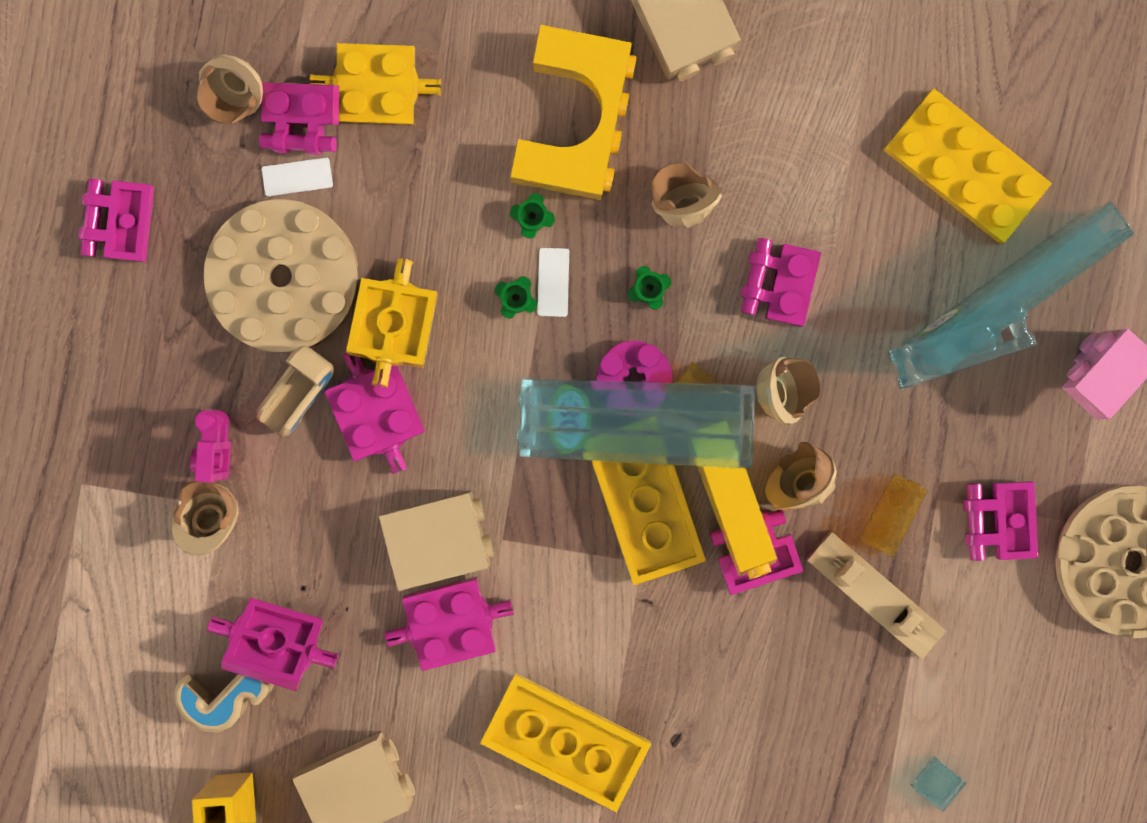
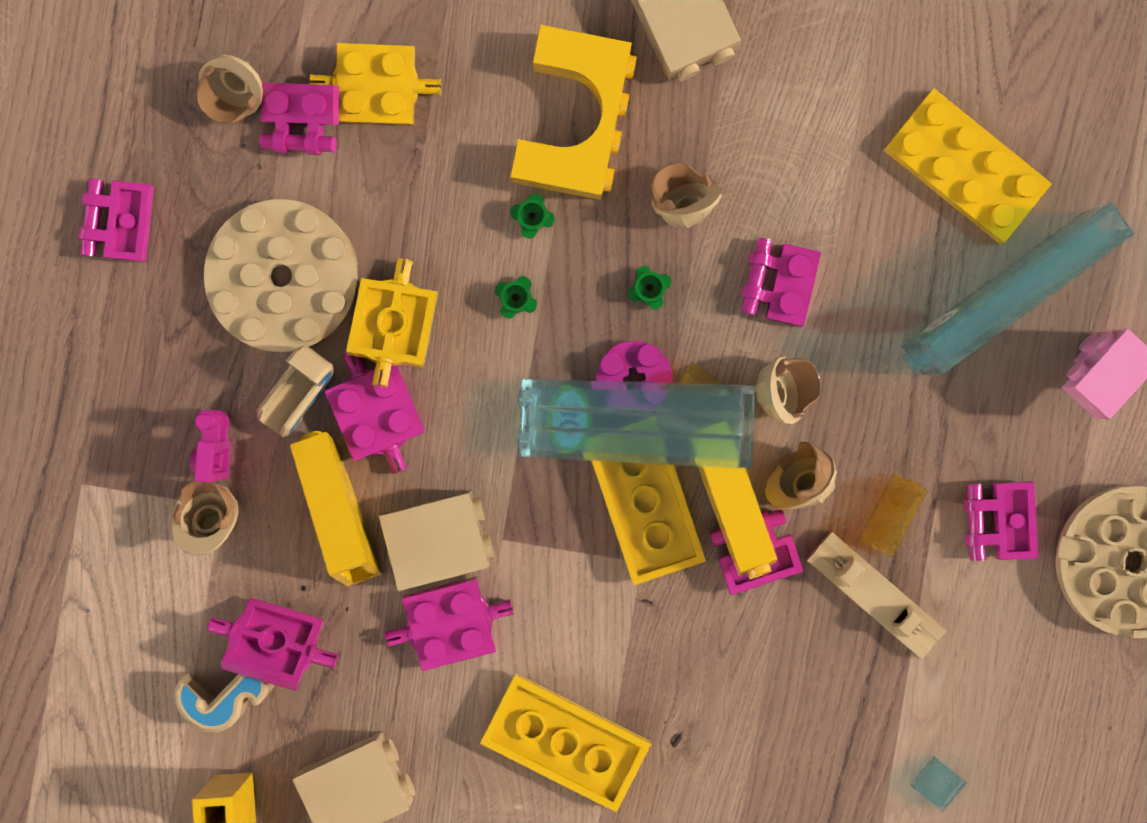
(297, 177): white sticker -> none
(335, 510): none -> yellow slope
(553, 282): white sticker -> none
(962, 347): clear light blue plate -> none

